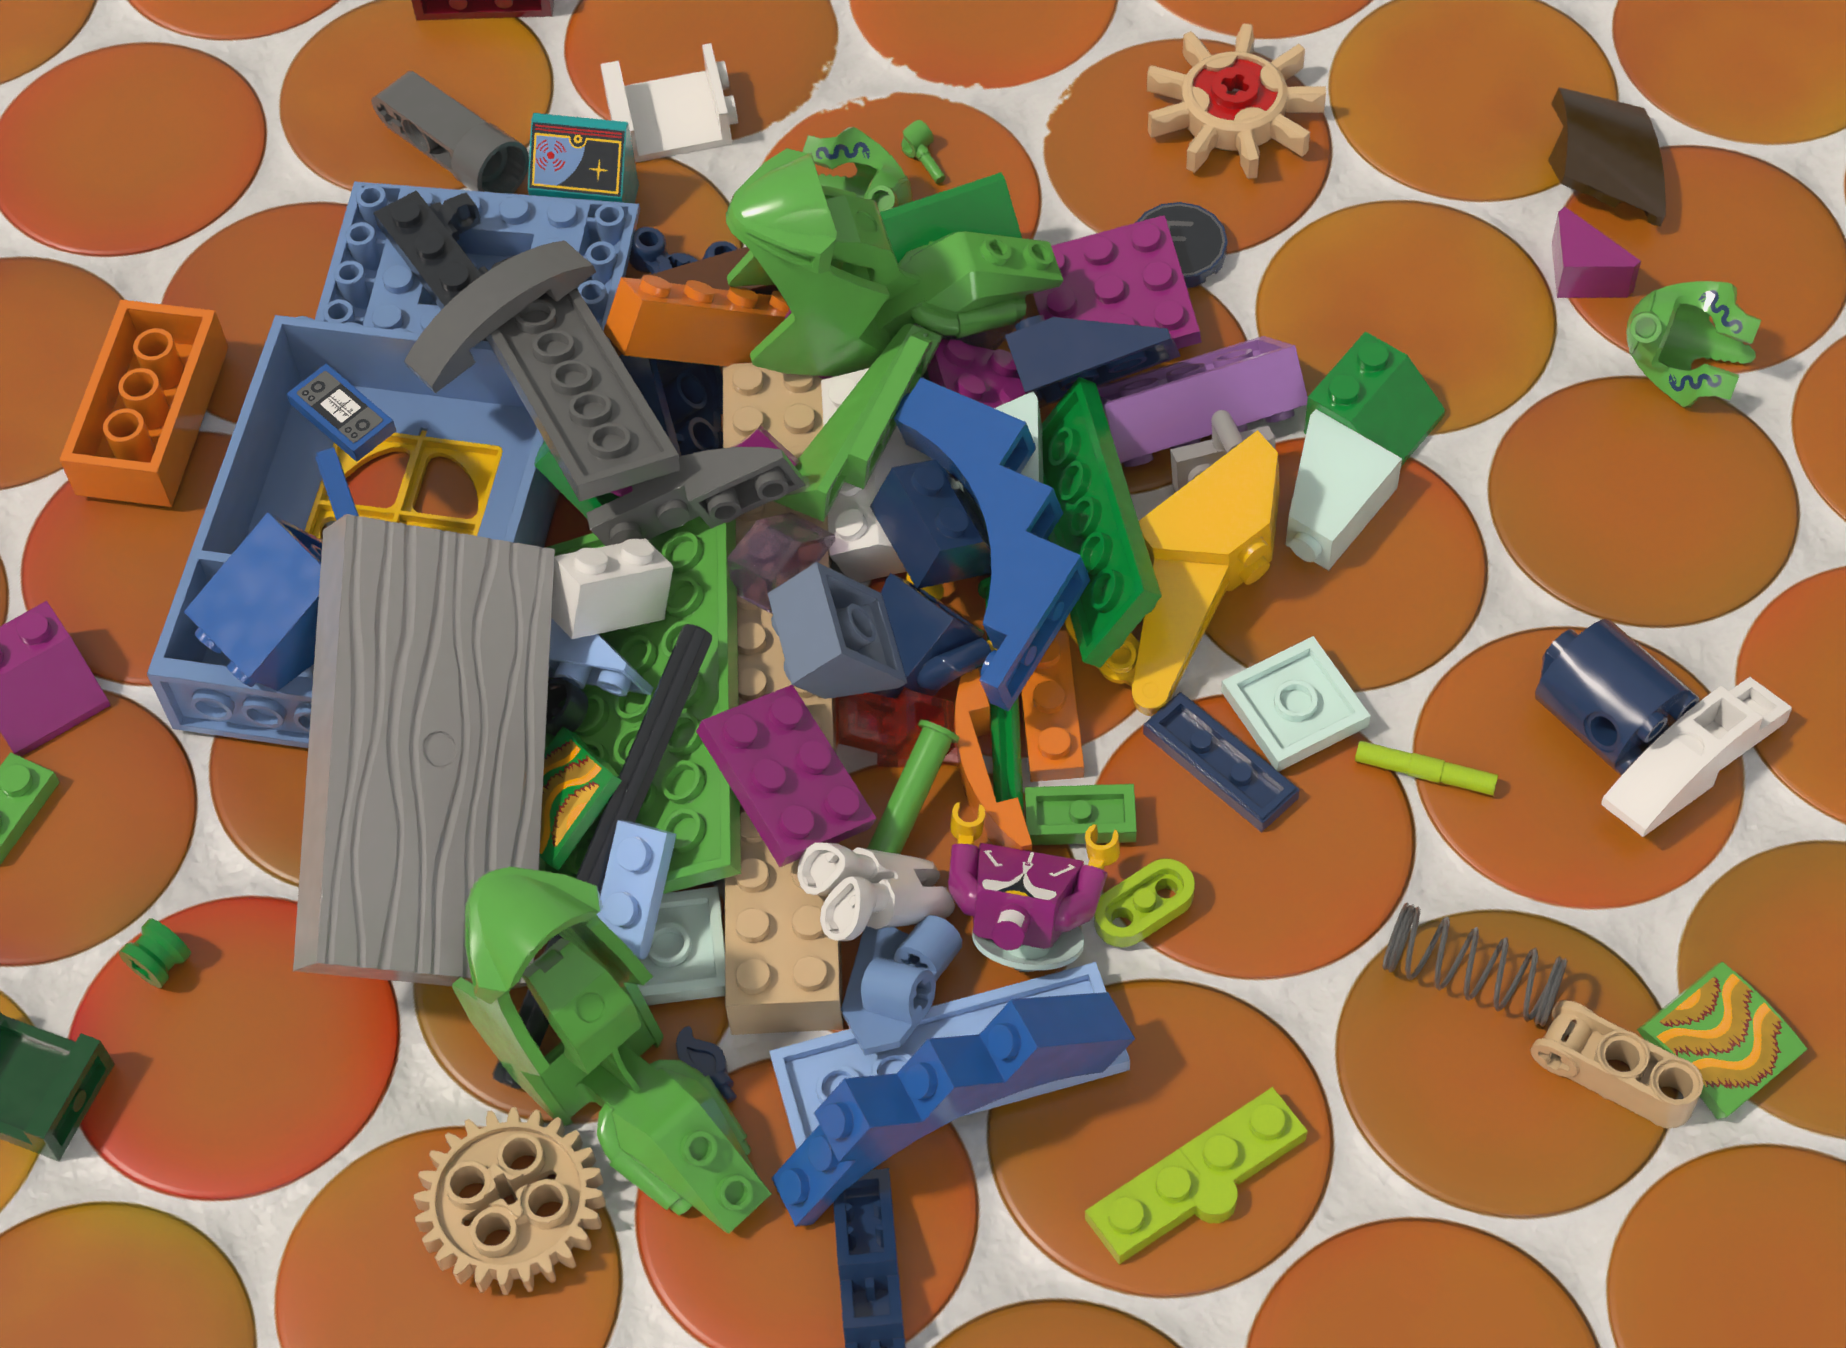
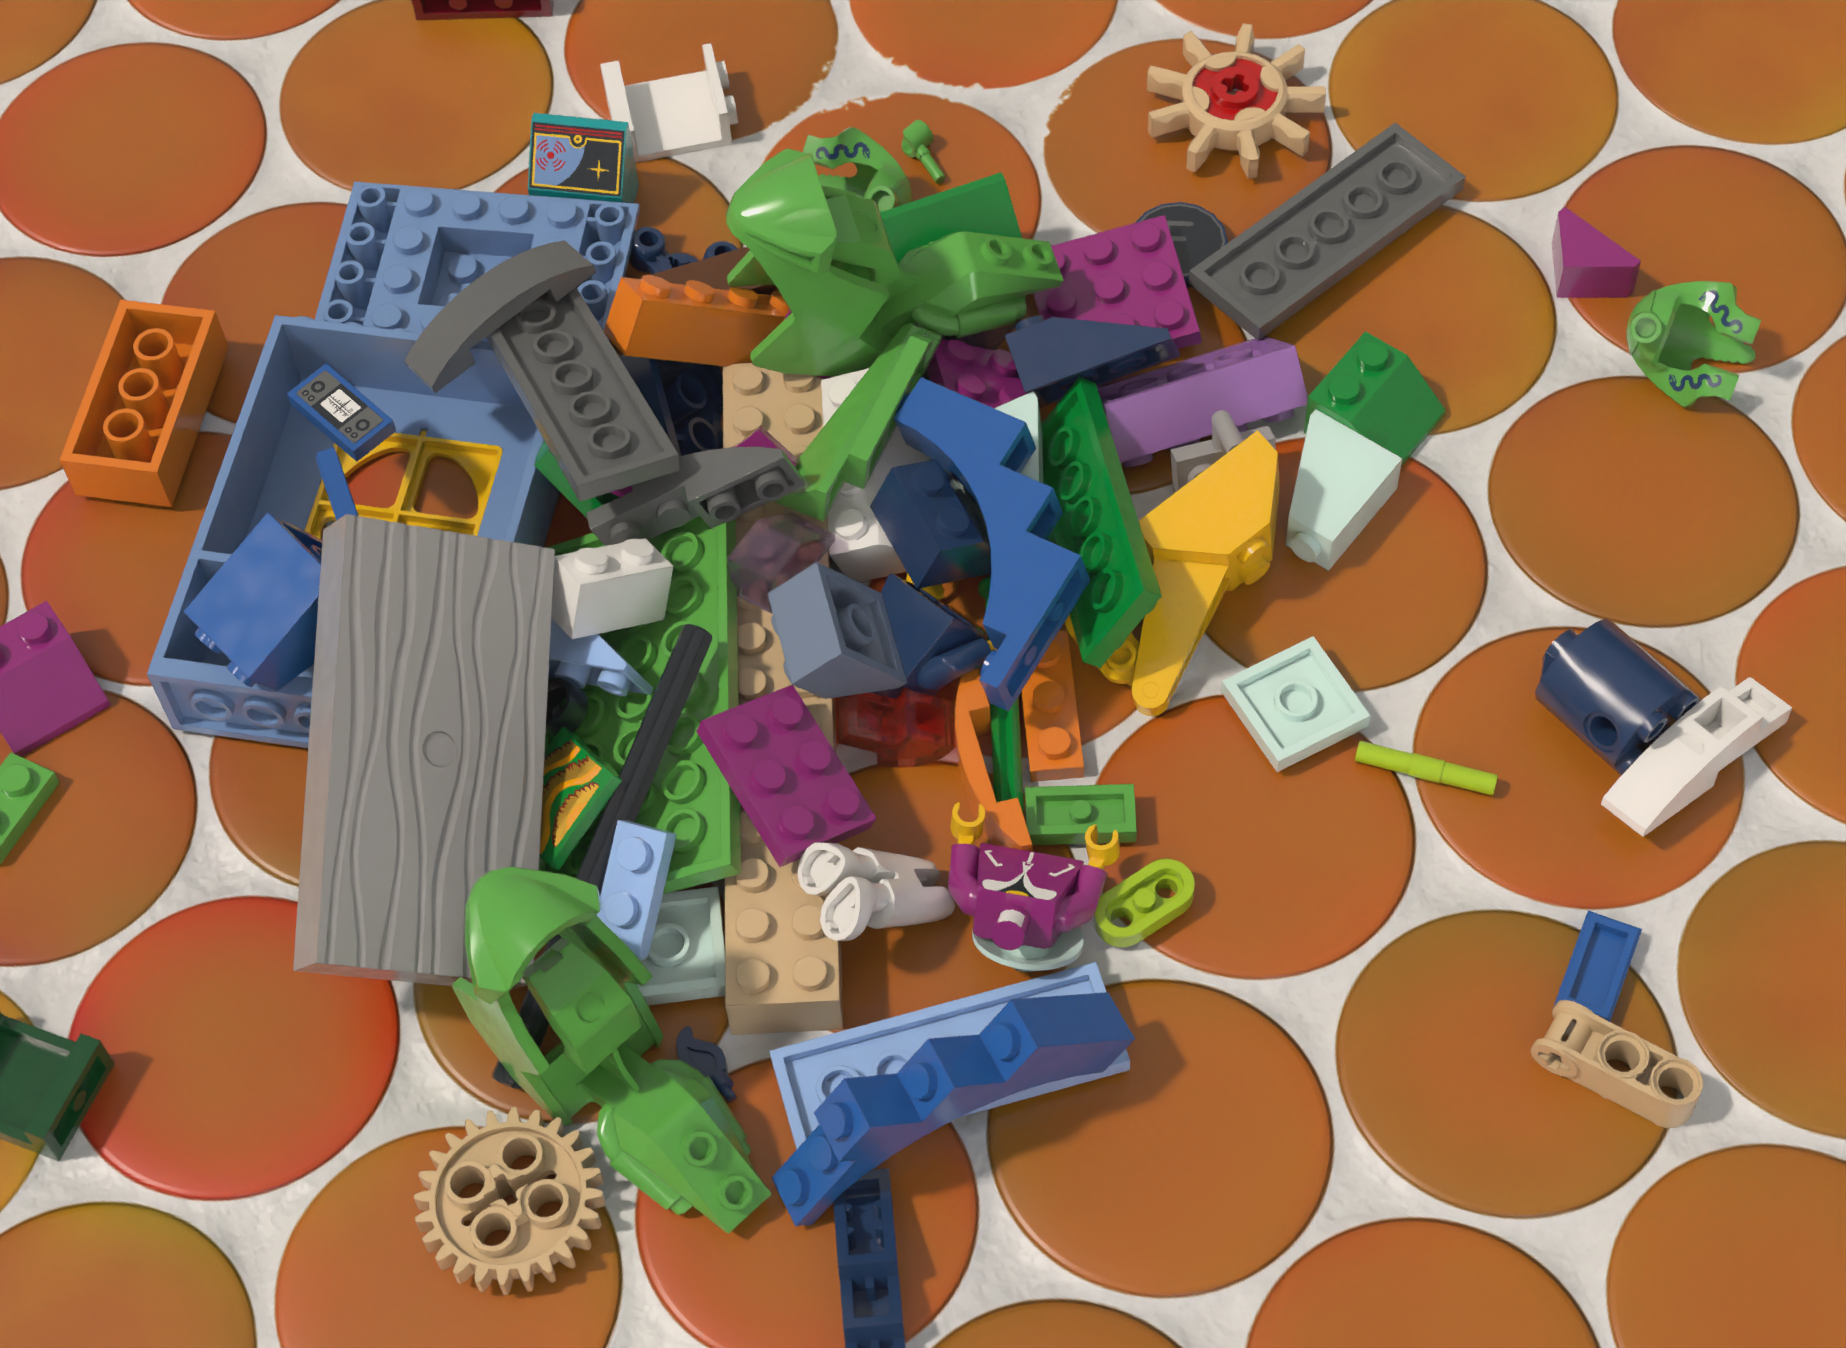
(155, 953): green wheel -> none
(428, 241): black hinge -> none
(452, 135): dark grey beam -> none
(896, 981): medium blue panel -> none
(912, 788): bright green pin -> none
(1197, 1177): lime hinge -> none
(1221, 761): dark blue tile -> none
(1326, 231): none -> dark grey plate
(1398, 938): dark grey piece -> none
(1599, 964): none -> blue tile
(1609, 152): dark brown slope -> none
(1727, 1035): slope -> none

